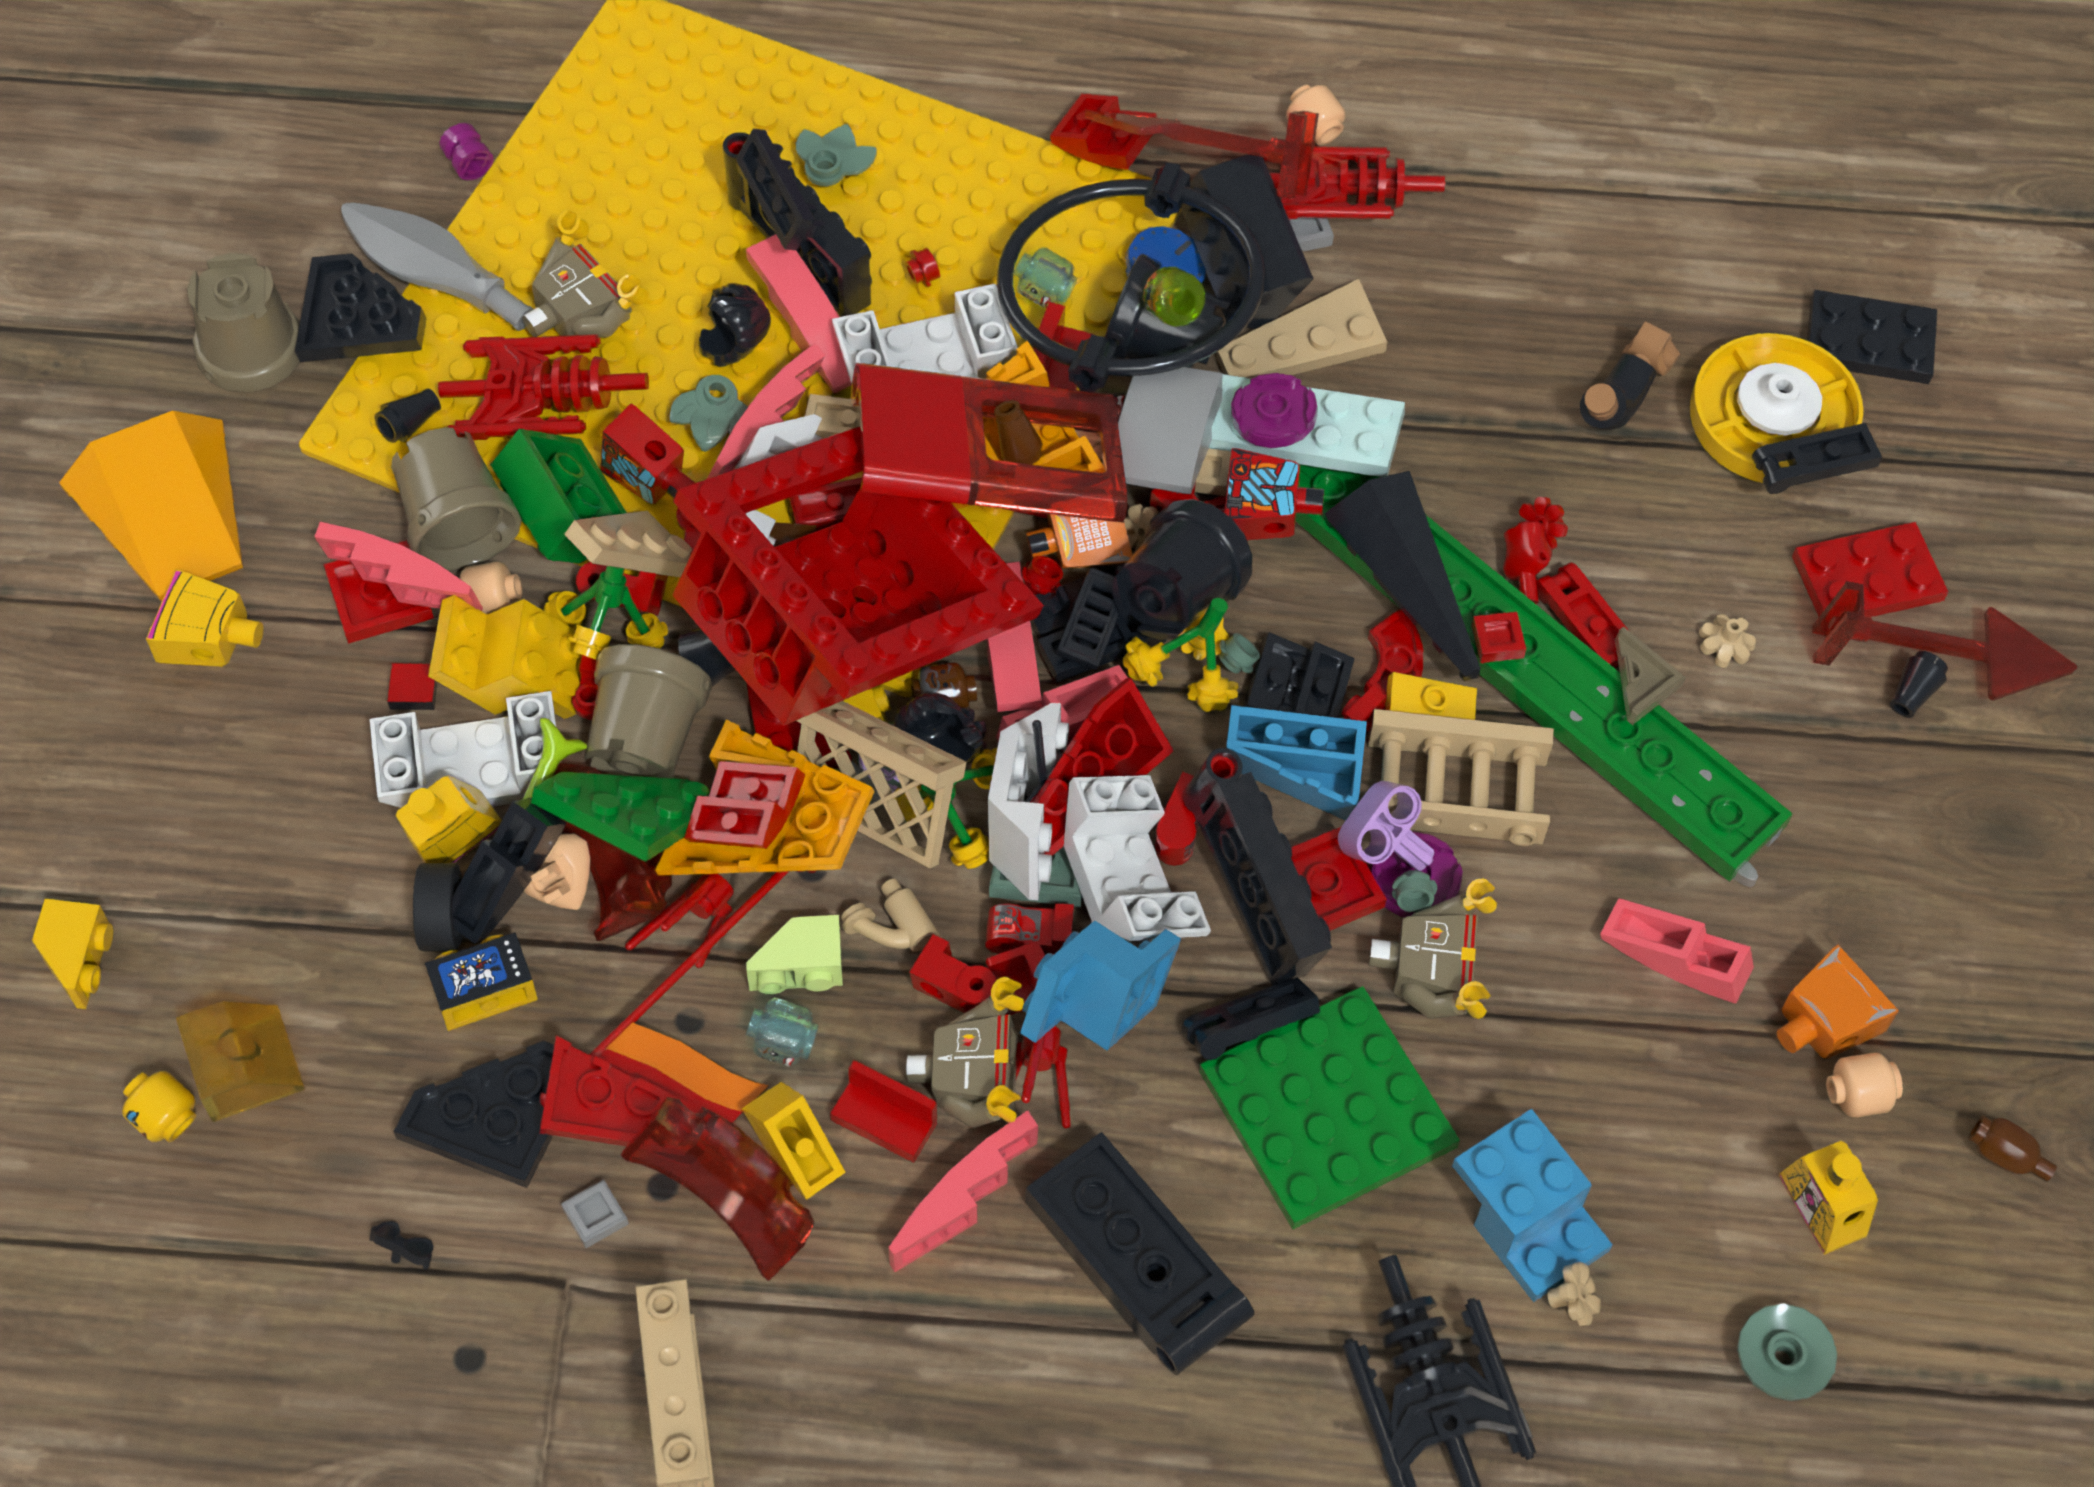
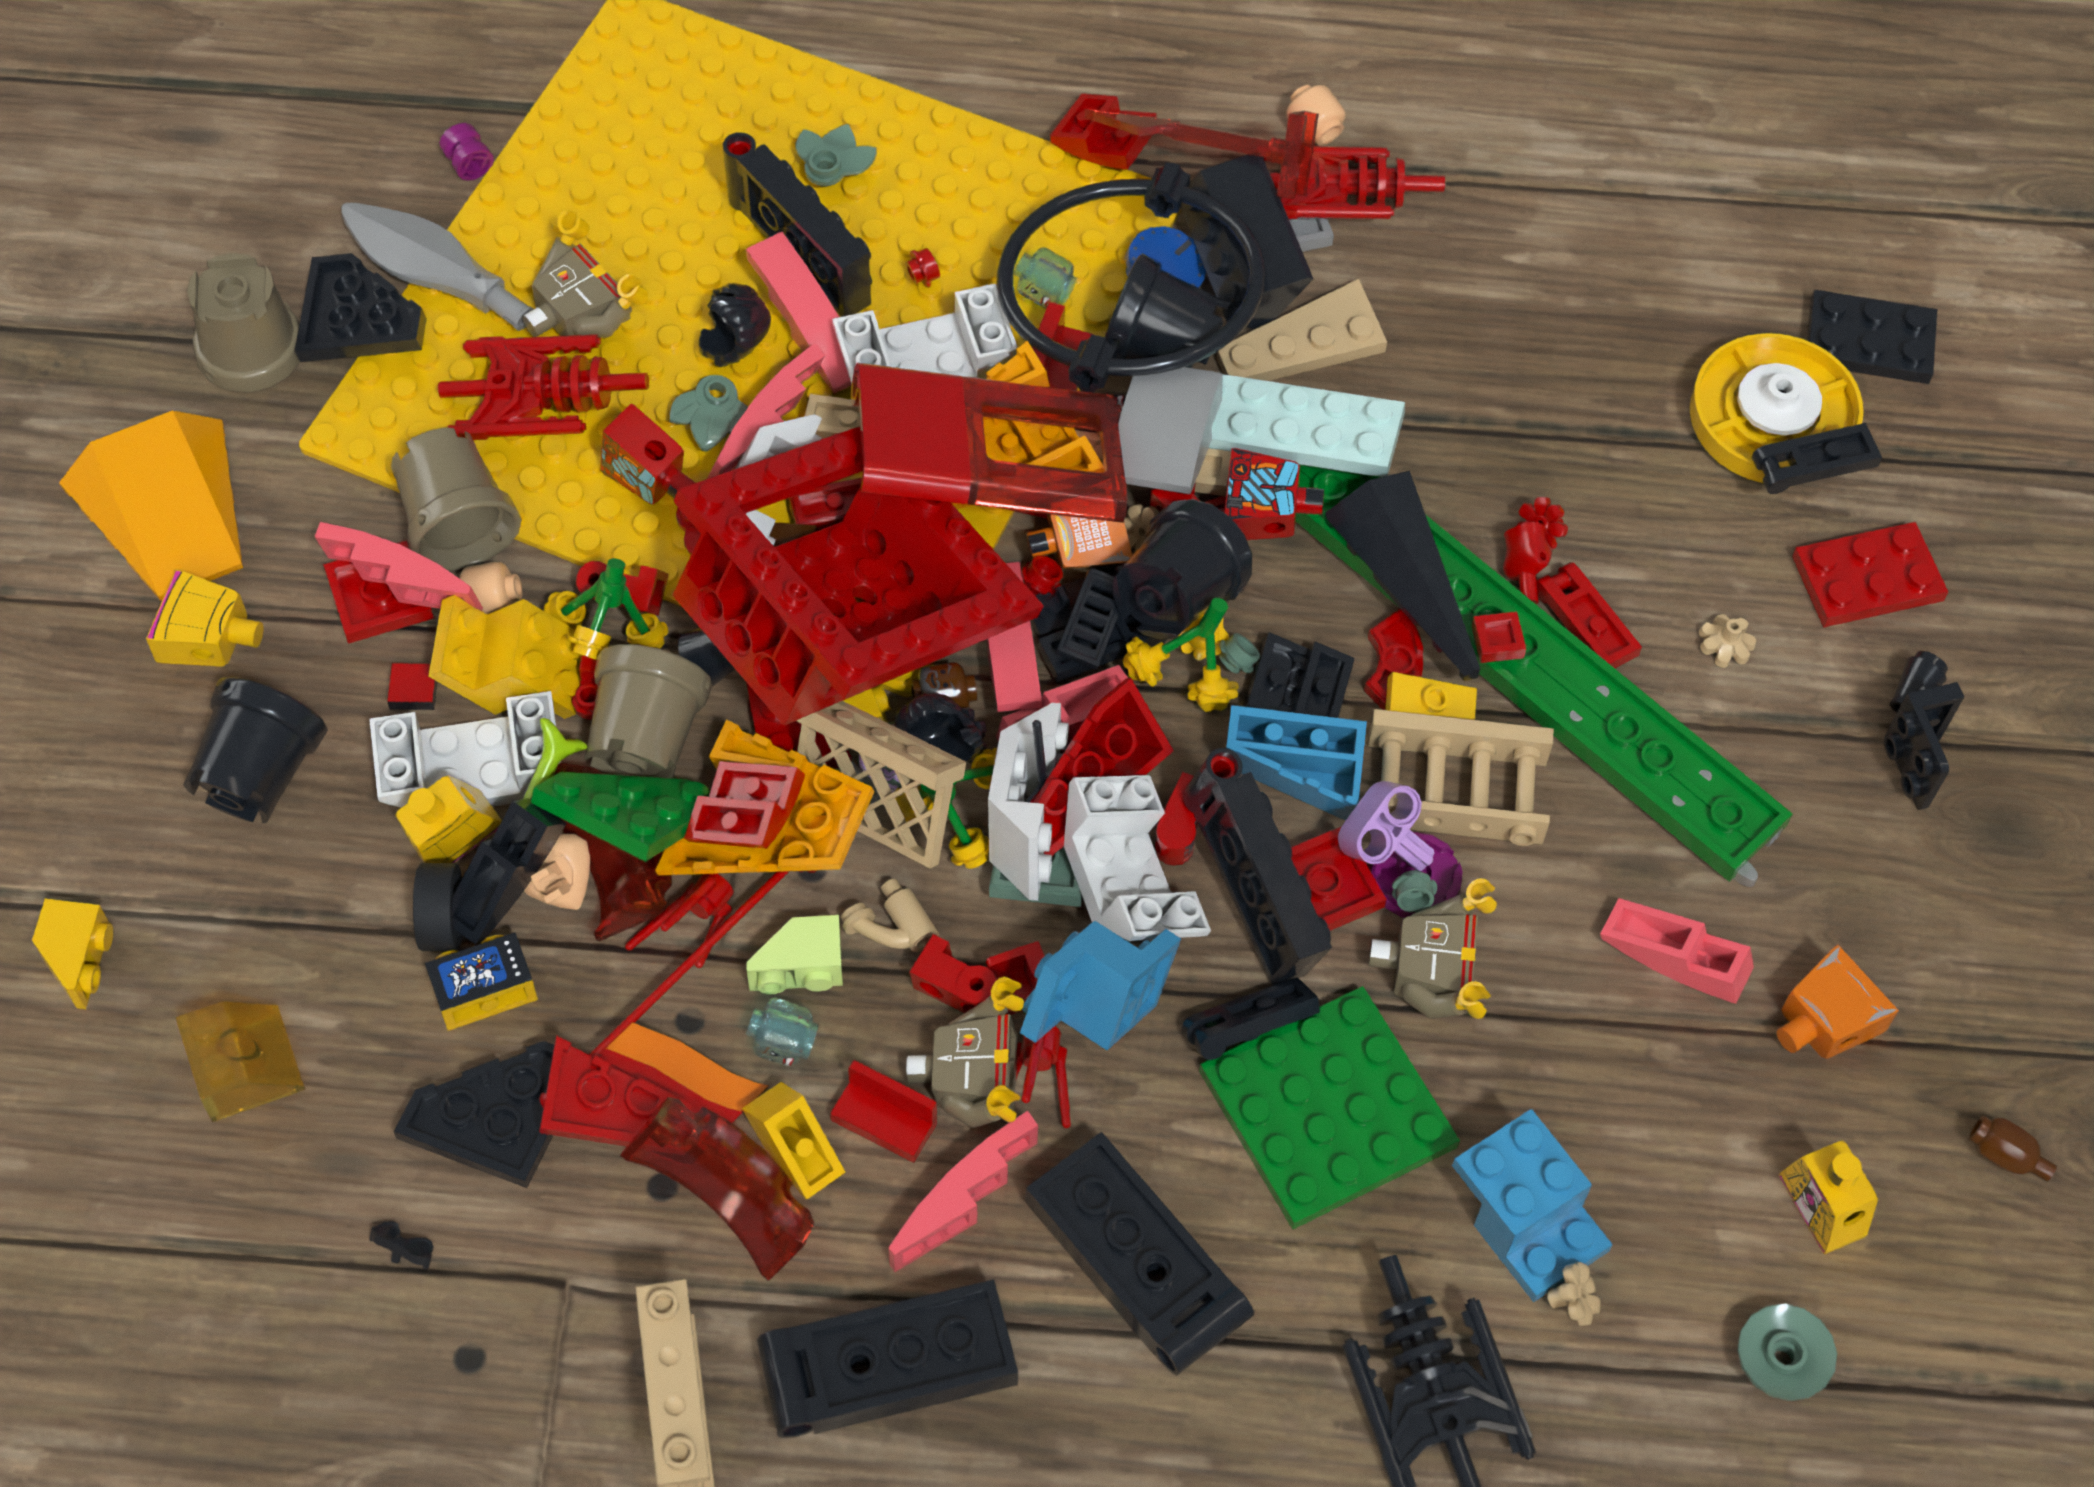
(158, 1106): yellow head -> none
(252, 747): none -> black piece
(406, 415): black cone -> none
(553, 485): green slope -> none
(594, 1213): light grey tile -> none
(631, 543): tan wing -> none
(777, 190): black plate -> none
(915, 1354): none -> black hinge
(1015, 926): red leg -> none
(1016, 434): reddish brown cone -> none
(1174, 296): clear neon green head -> none
(1274, 410): magenta tile -> none
(1363, 707): red plate -> none
(1623, 391): piece -> none
(1644, 676): dark tan tile -> none
(1865, 1085): light nougat head -> none
(1916, 737): none -> black bracket
(2012, 654): clear red piece -> none

